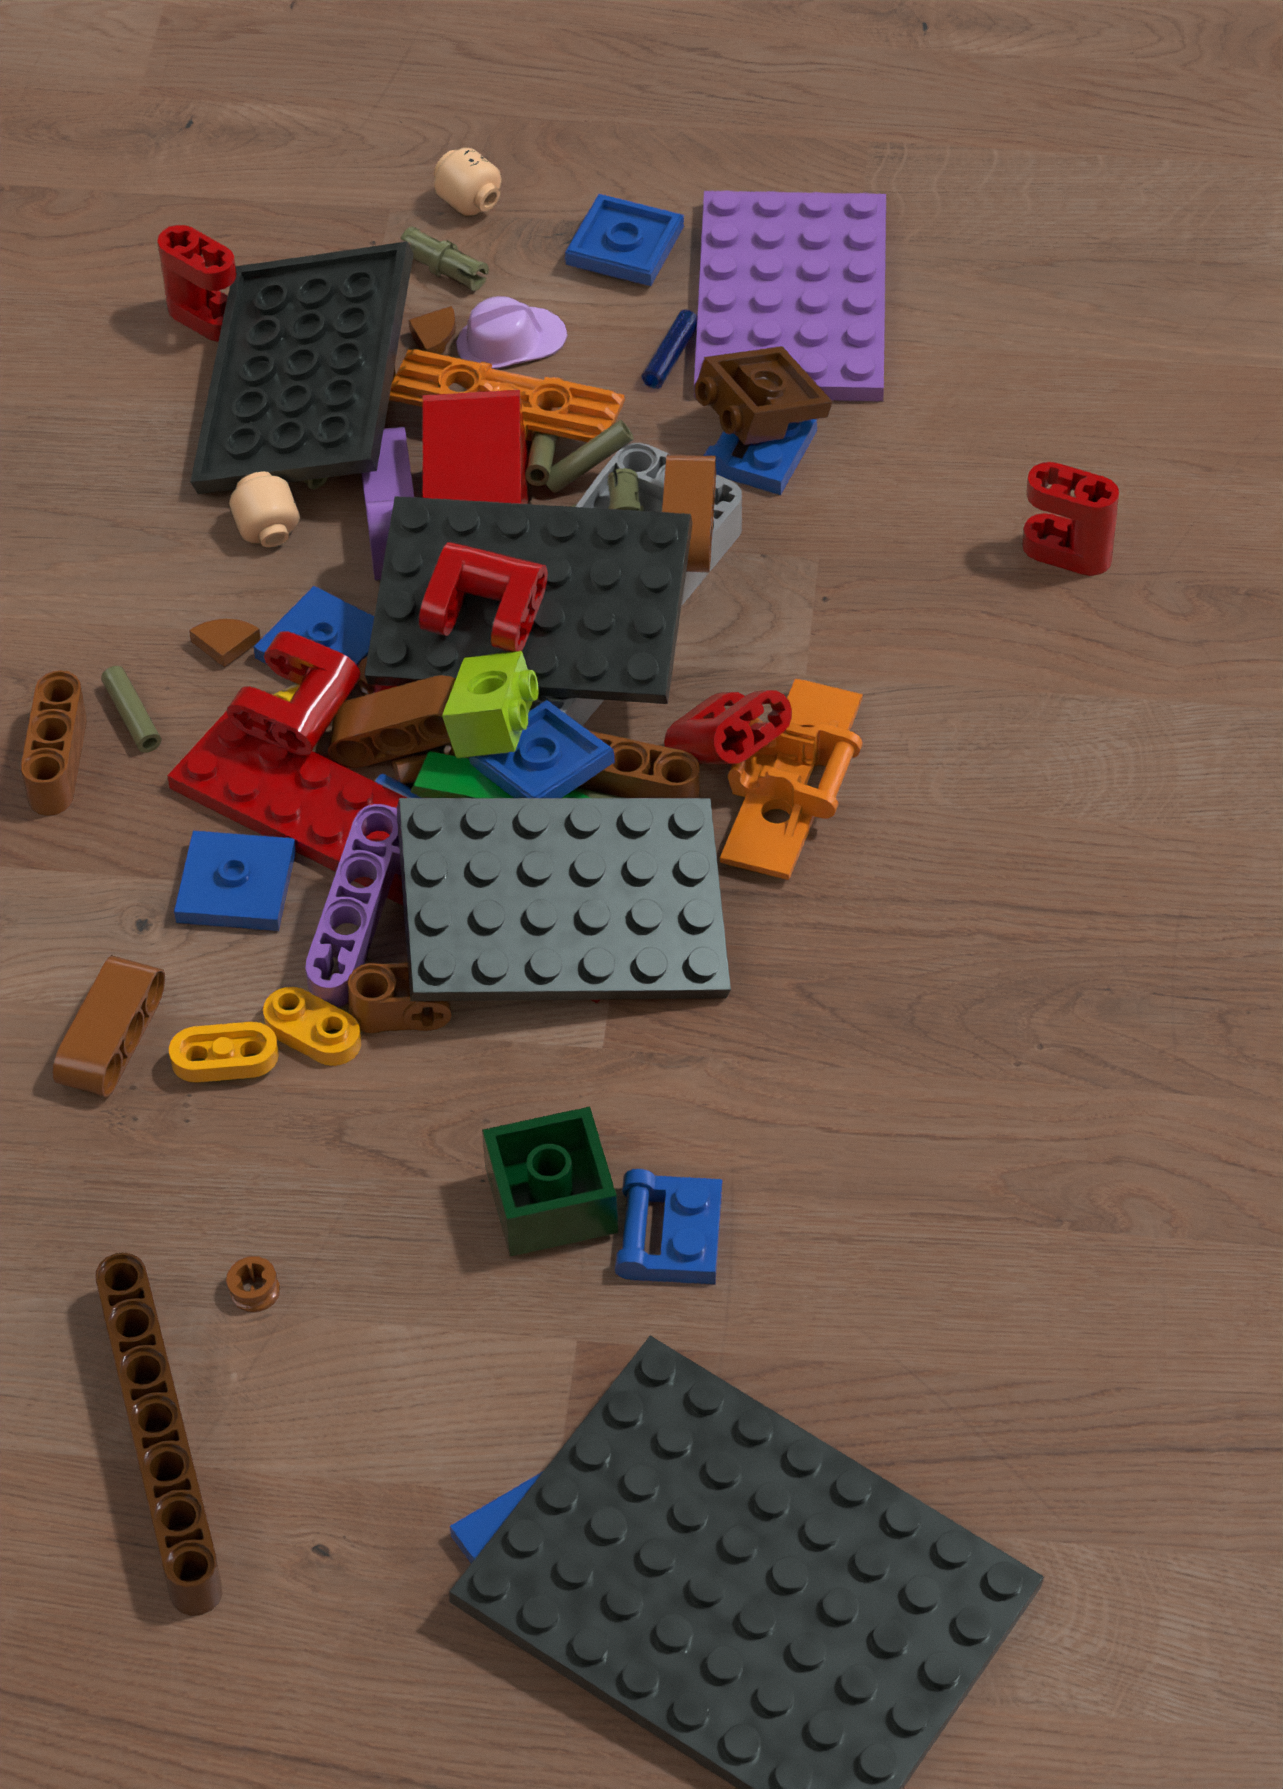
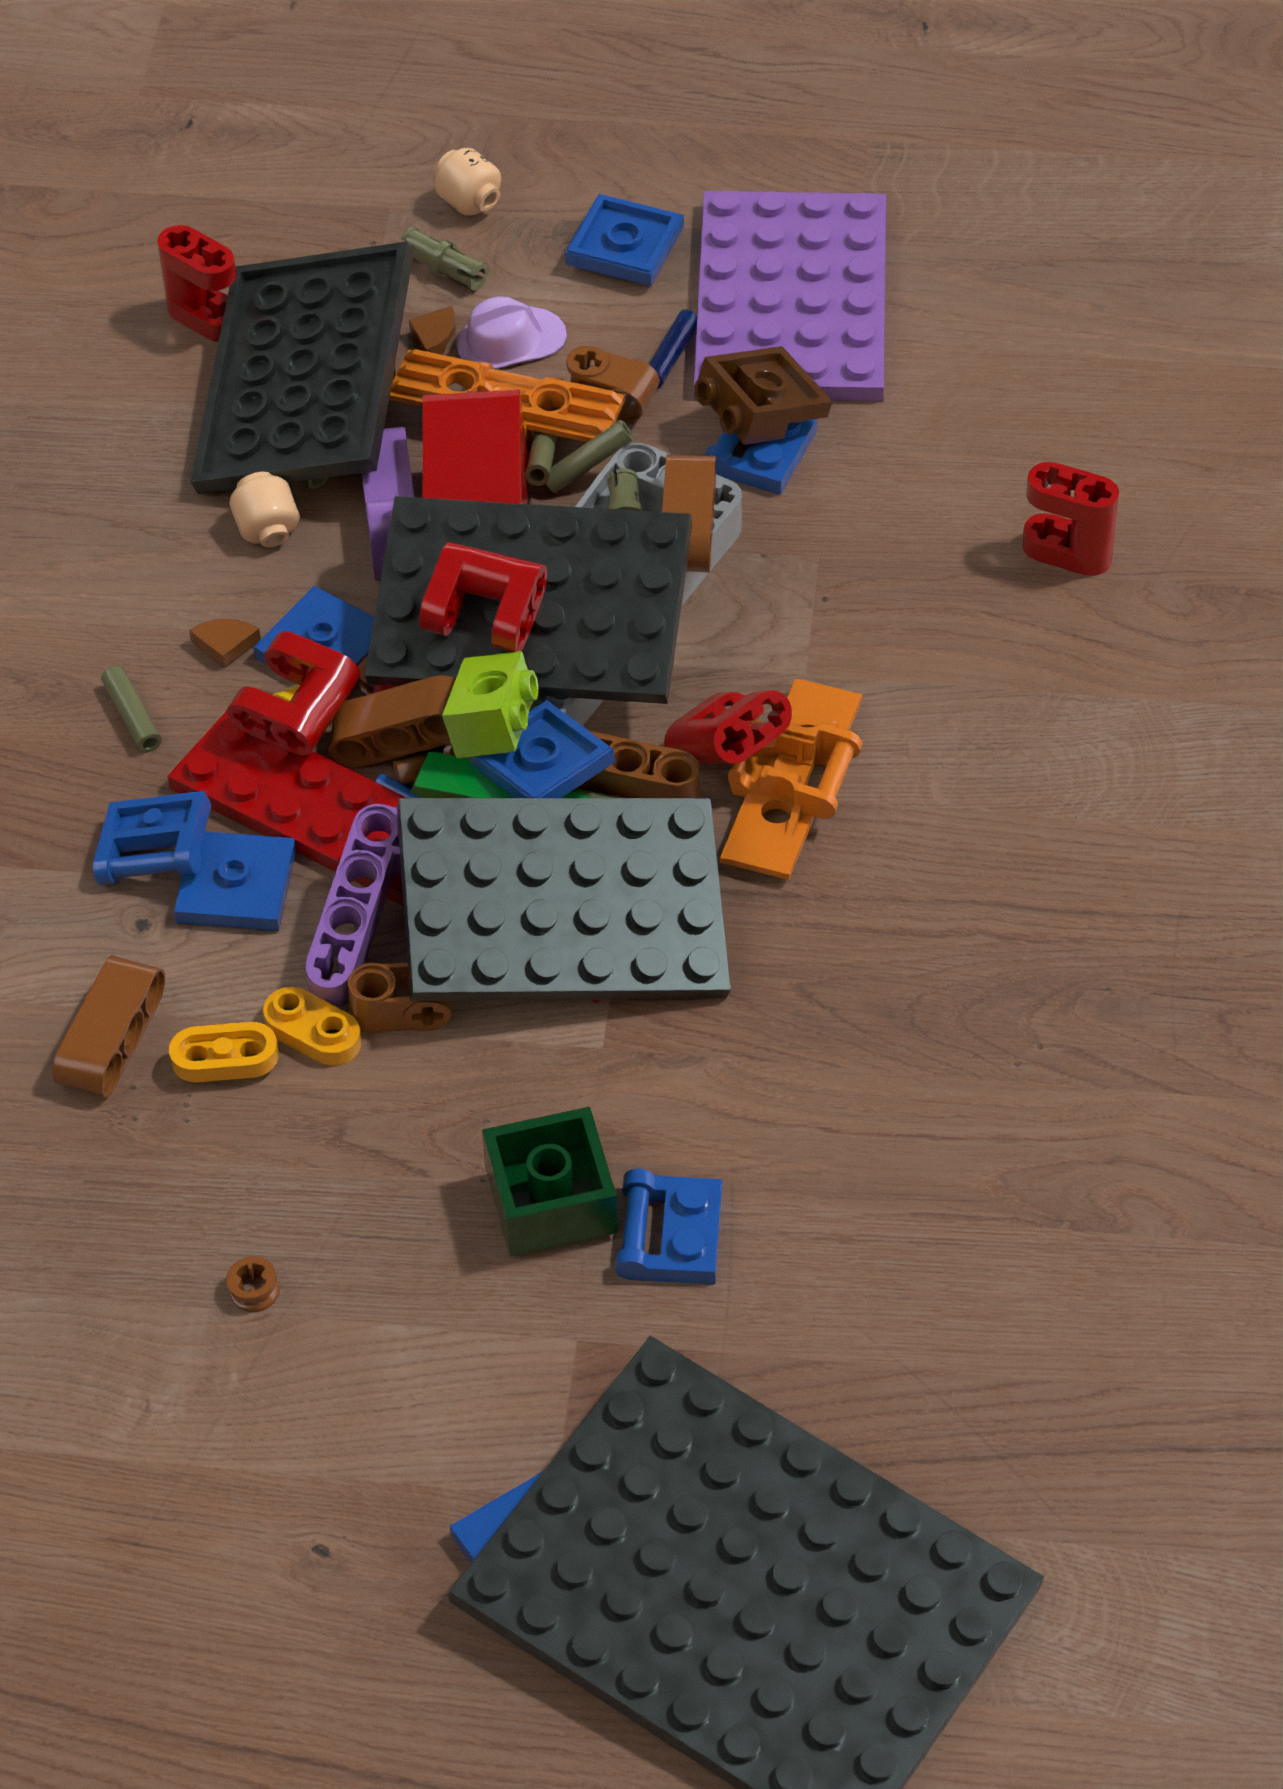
(54, 743): dark orange beam -> none
(152, 824): none -> blue plate
(164, 1451): reddish brown beam -> none
(615, 373): none -> dark orange piece

